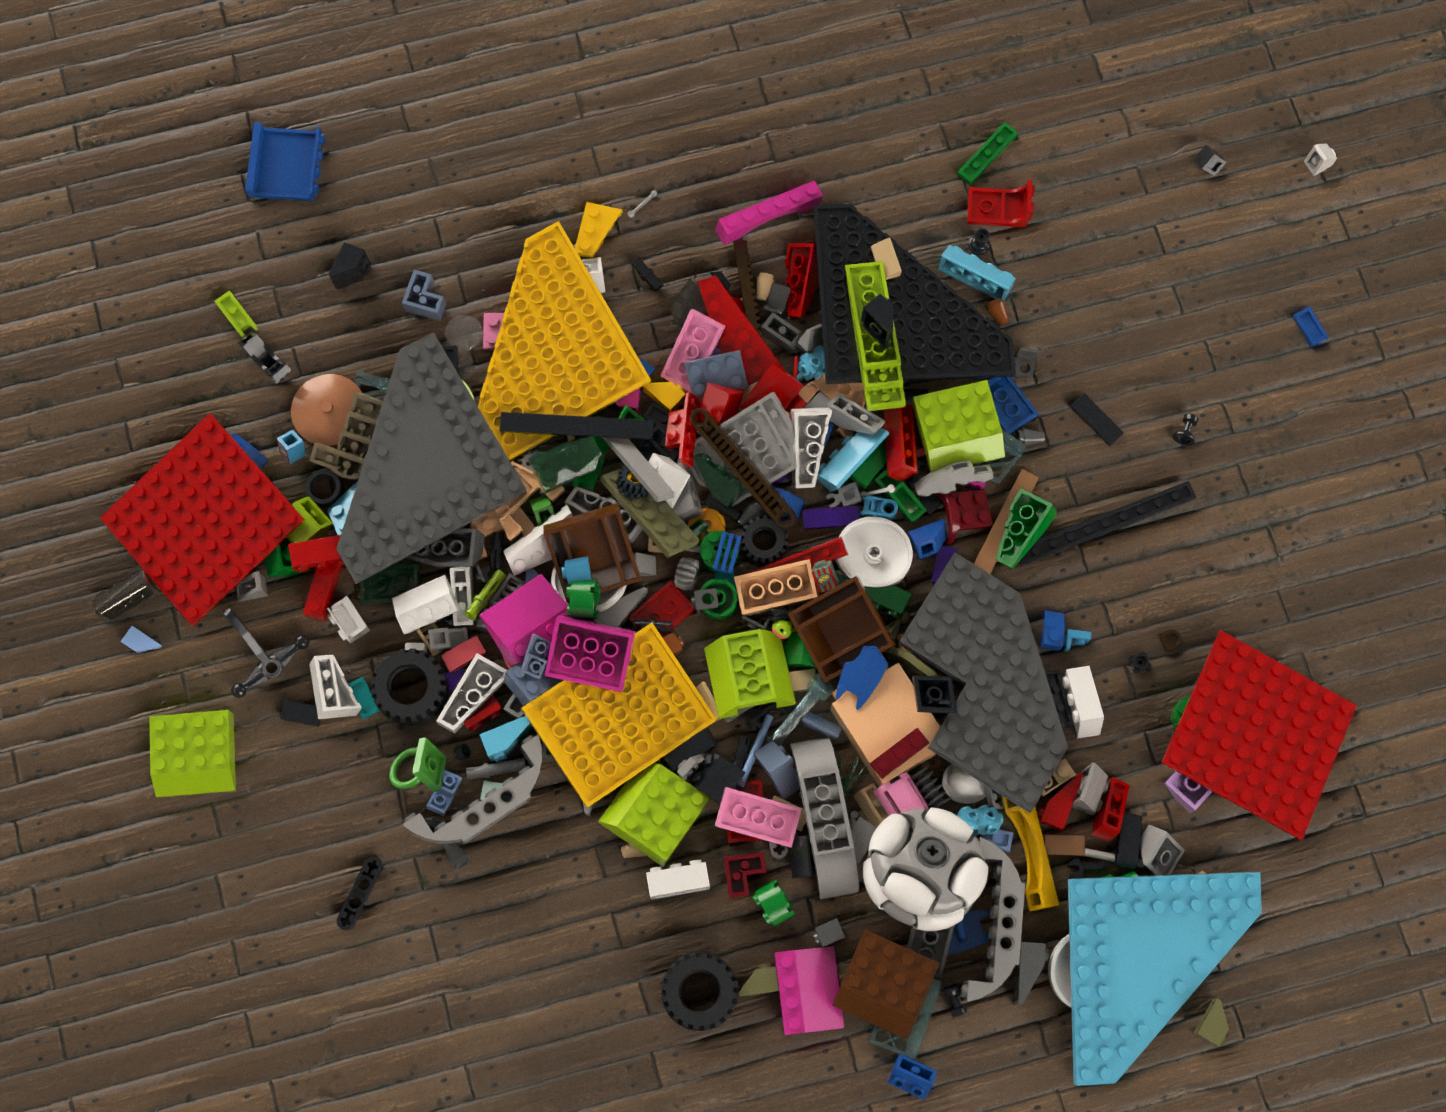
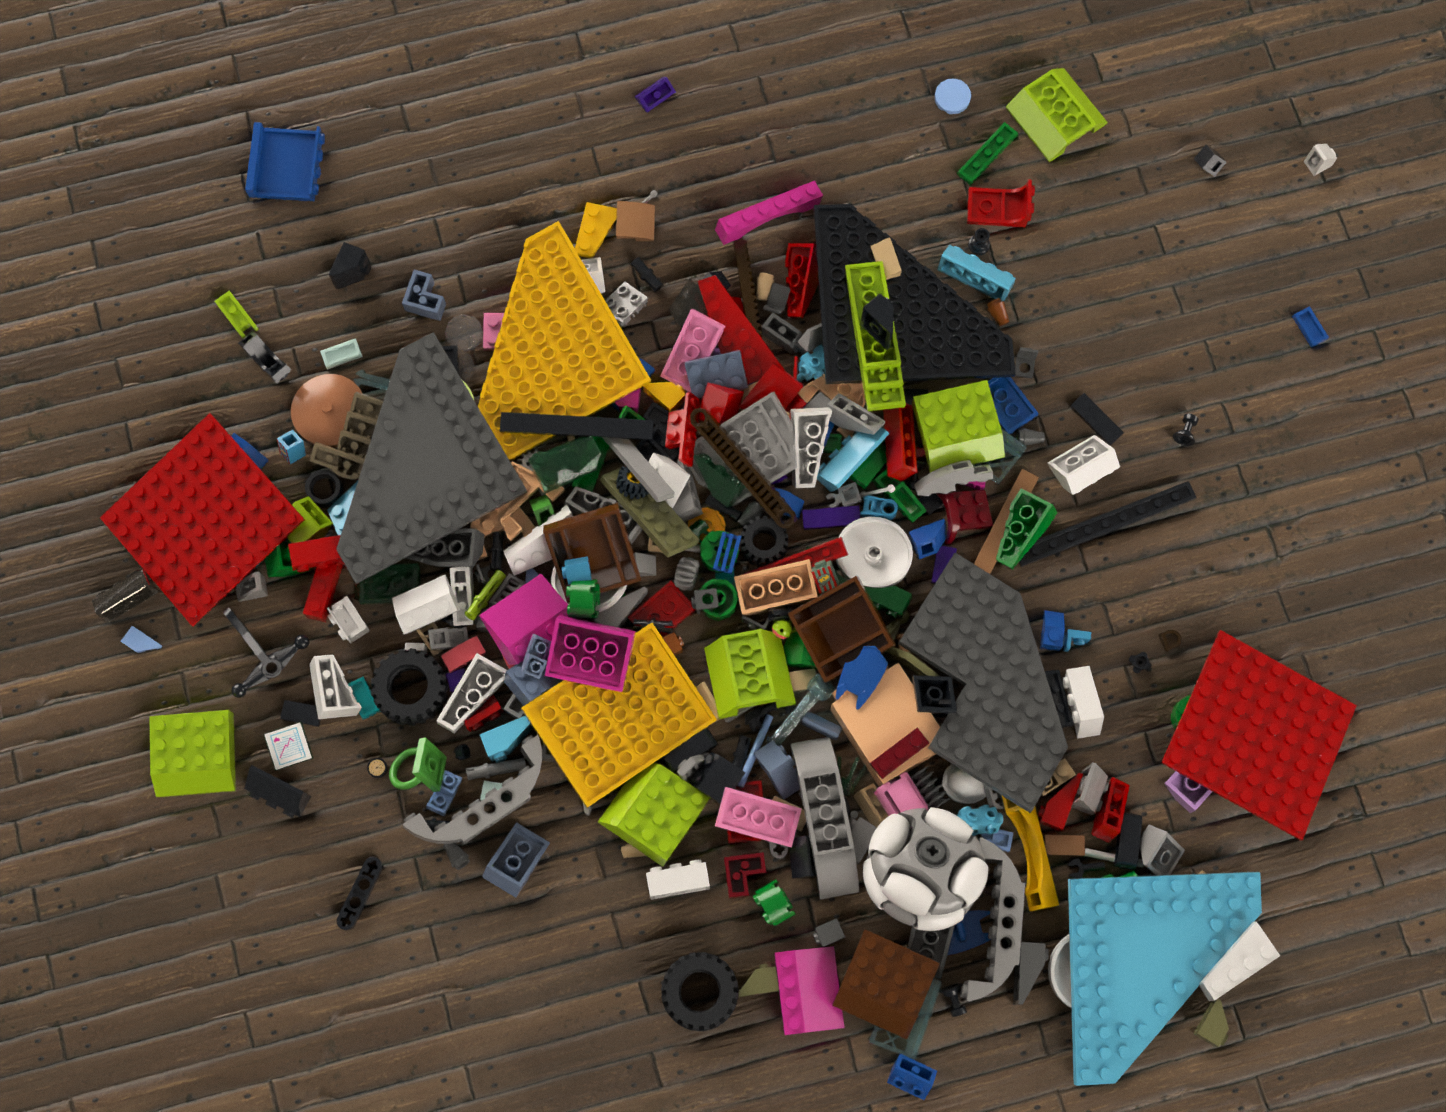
(276, 792): none -> black slope
(288, 745): none -> white tile
(341, 353): none -> light aqua tile
(377, 768): none -> tile
(515, 860): none -> sand blue slope
(626, 302): none -> light grey hinge
(635, 221): none -> medium nougat slope
(655, 94): none -> dark purple slope
(833, 443): none -> green tile
(952, 96): none -> light blue tile
(1055, 112): none -> lime slope
(1084, 464): none -> white slope
(1243, 959): none -> white wedge

